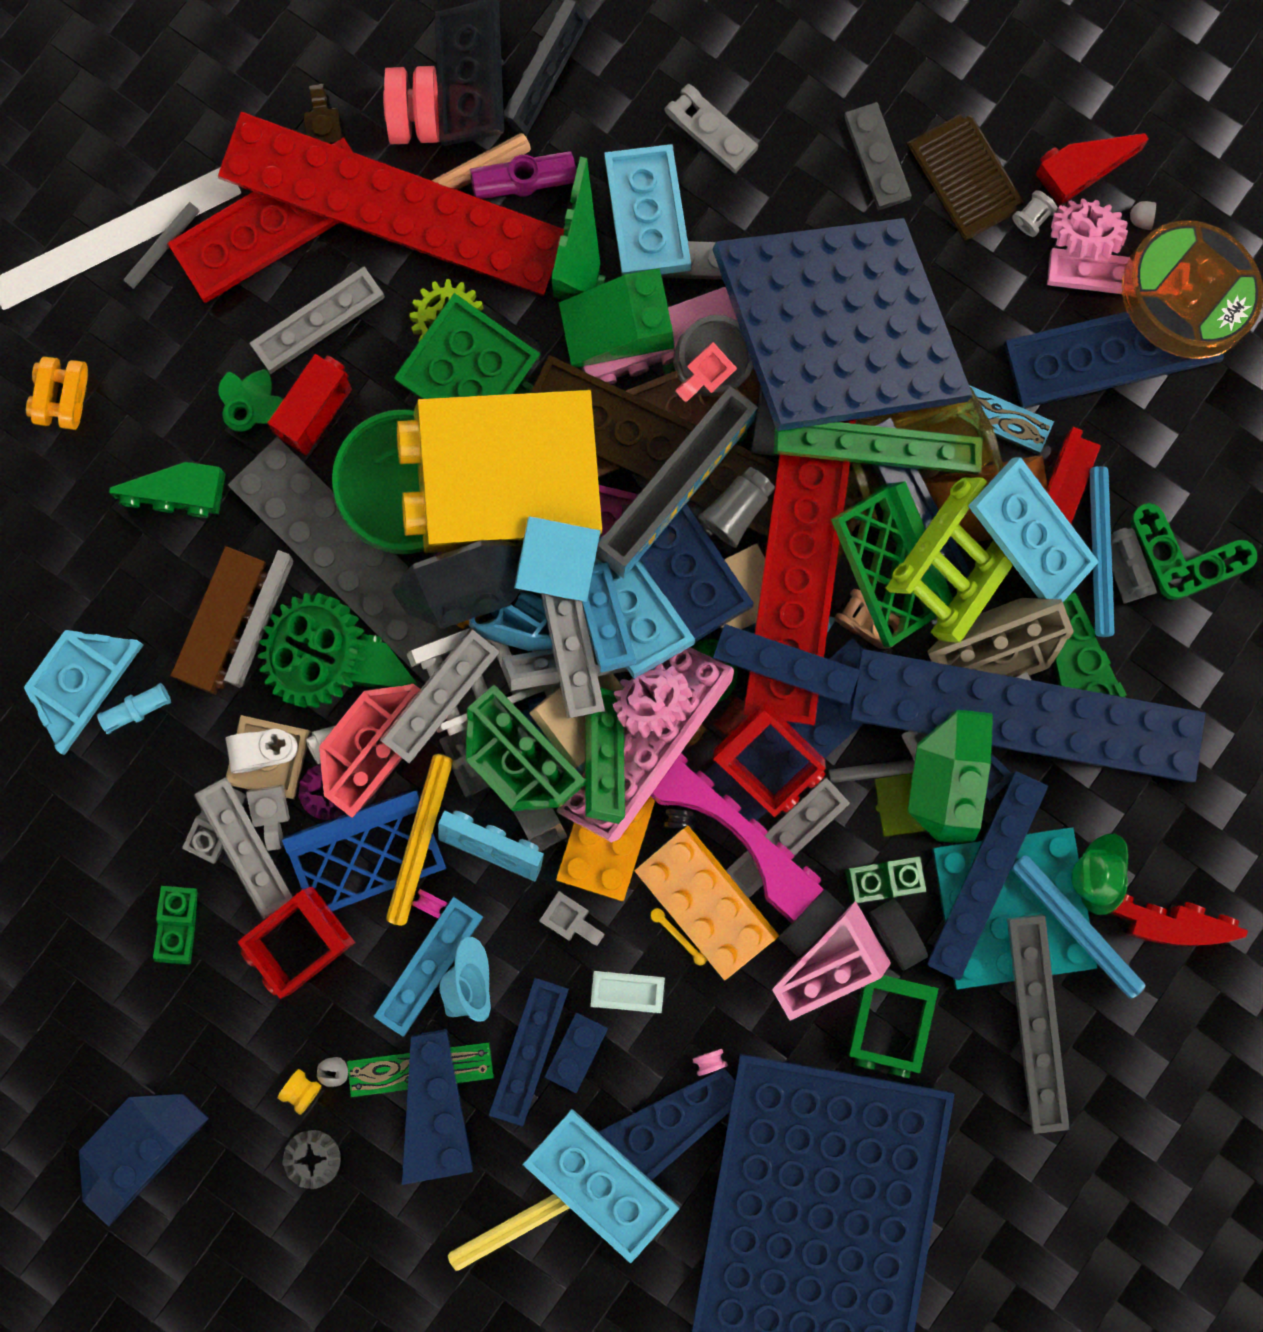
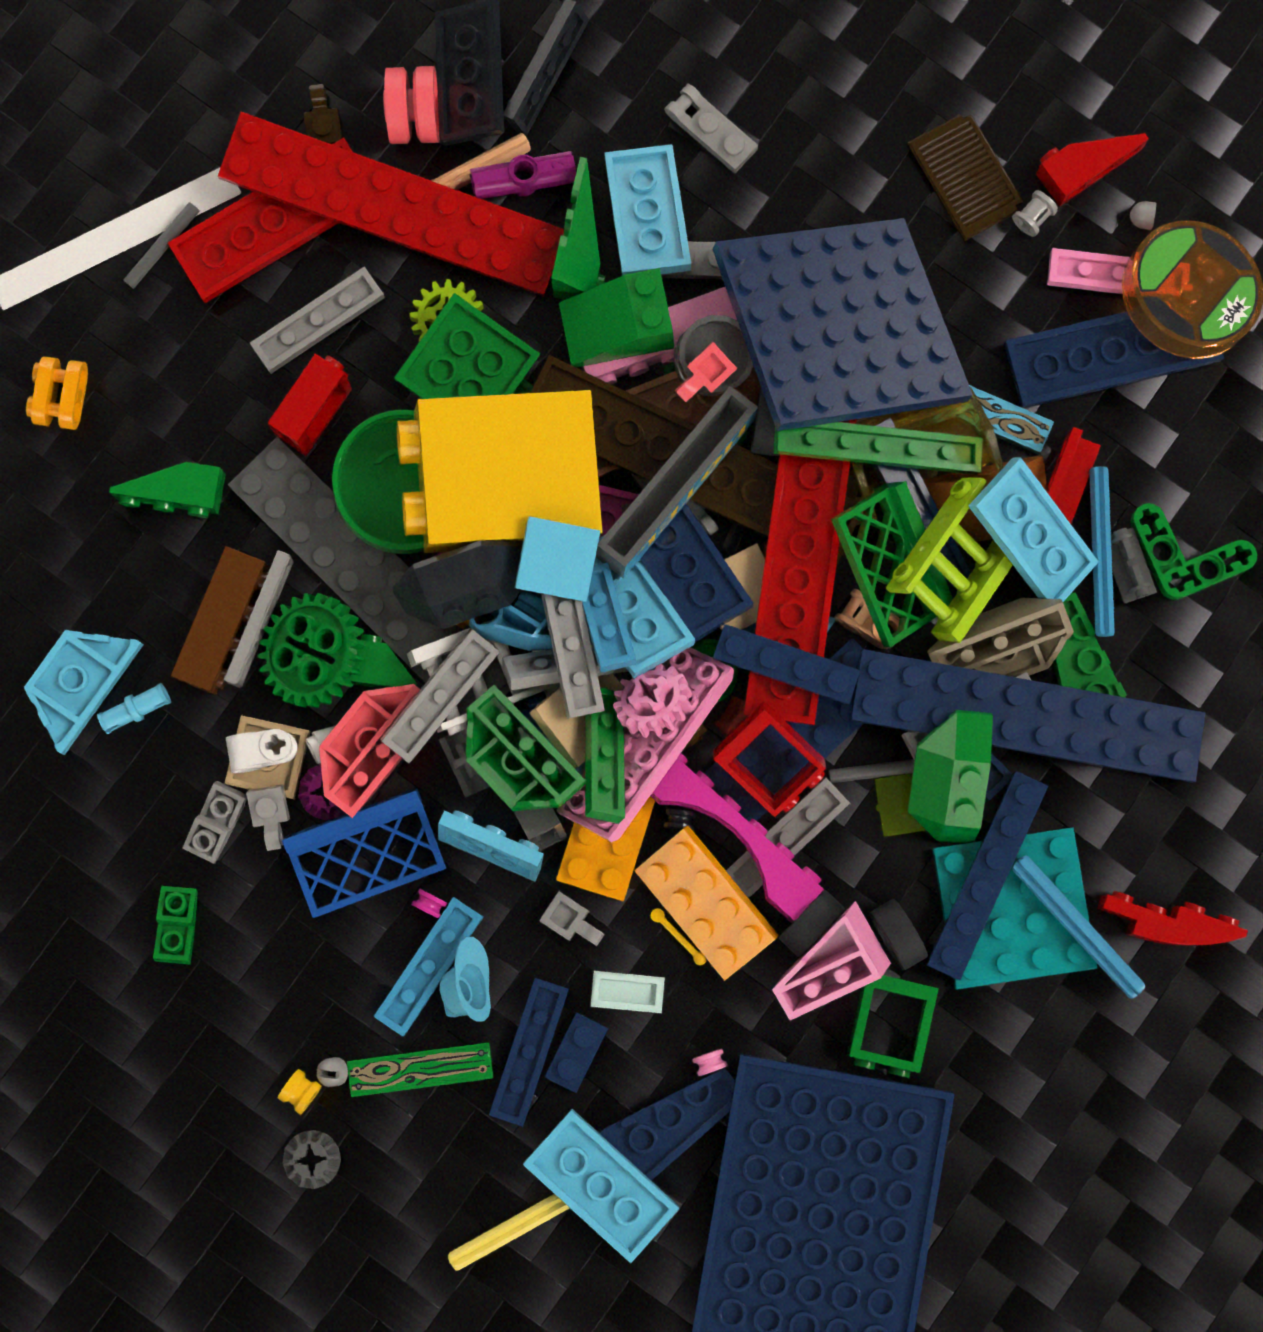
(134, 1150): dark blue wedge -> none
(243, 847): light grey tile -> none
(250, 395): green plate -> none
(323, 922): red window -> none
(419, 839): yellow axle -> none
(435, 1122): dark blue wing -> none
(737, 506): dark grey plant -> none
(877, 156): dark grey plate -> none
(885, 880): green slope -> none
(1038, 1024): dark grey plate -> none
(1089, 229): bright pink gear -> none
(1102, 874): green piece -> none

